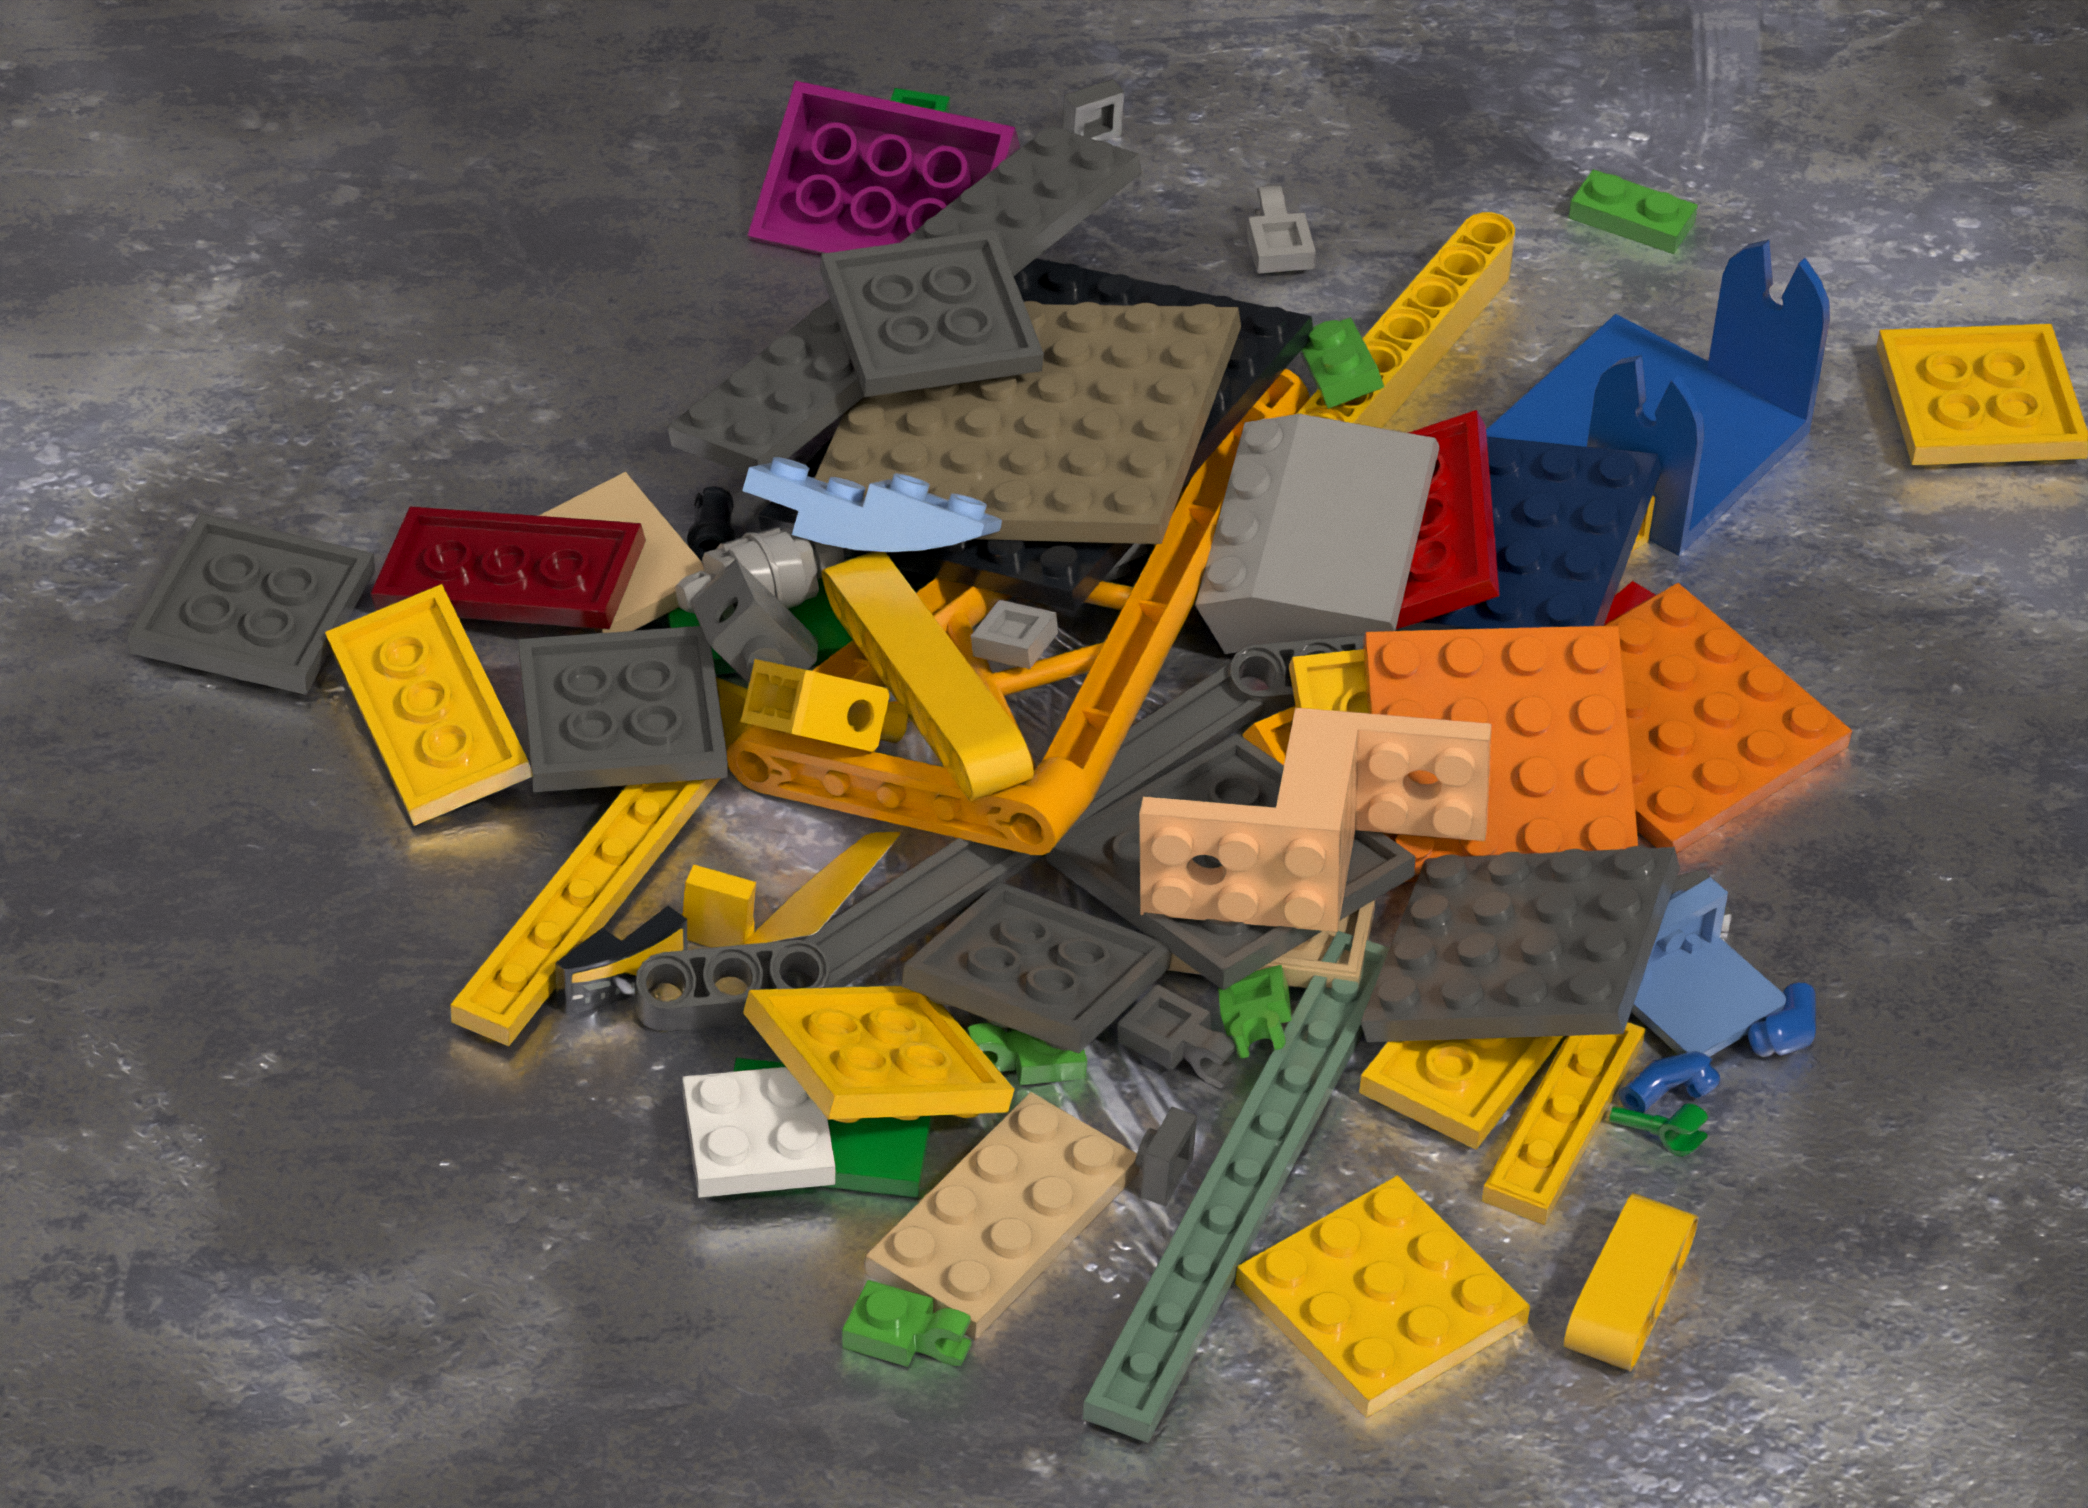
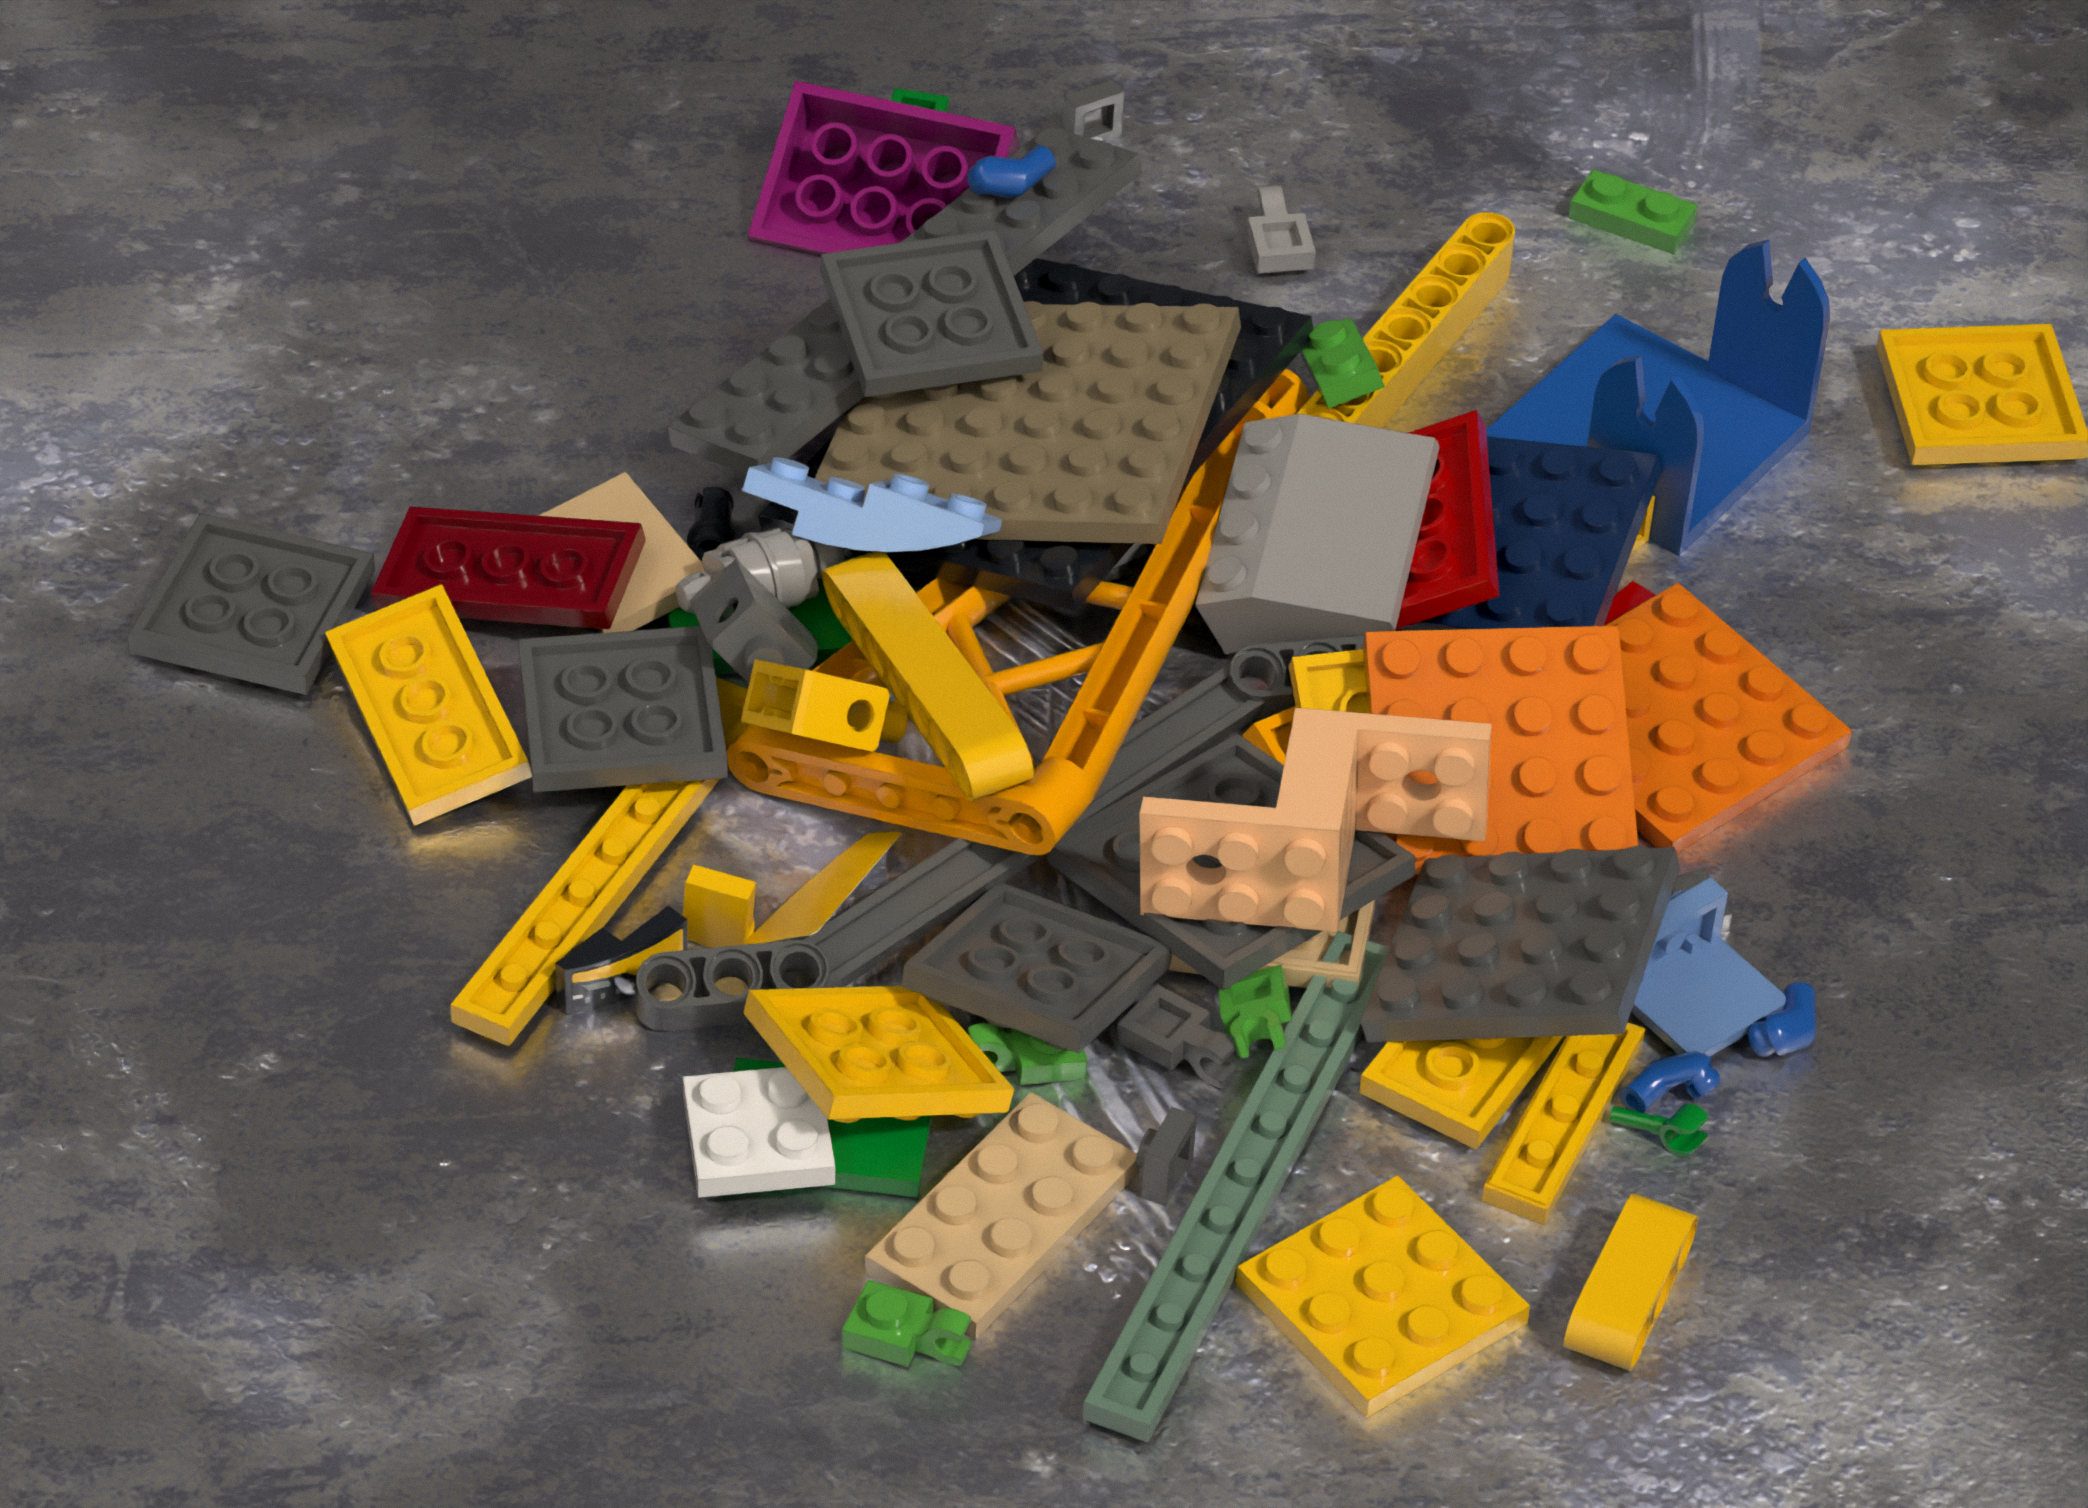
(1010, 176): none -> blue arm
(1014, 634): light grey plate -> none

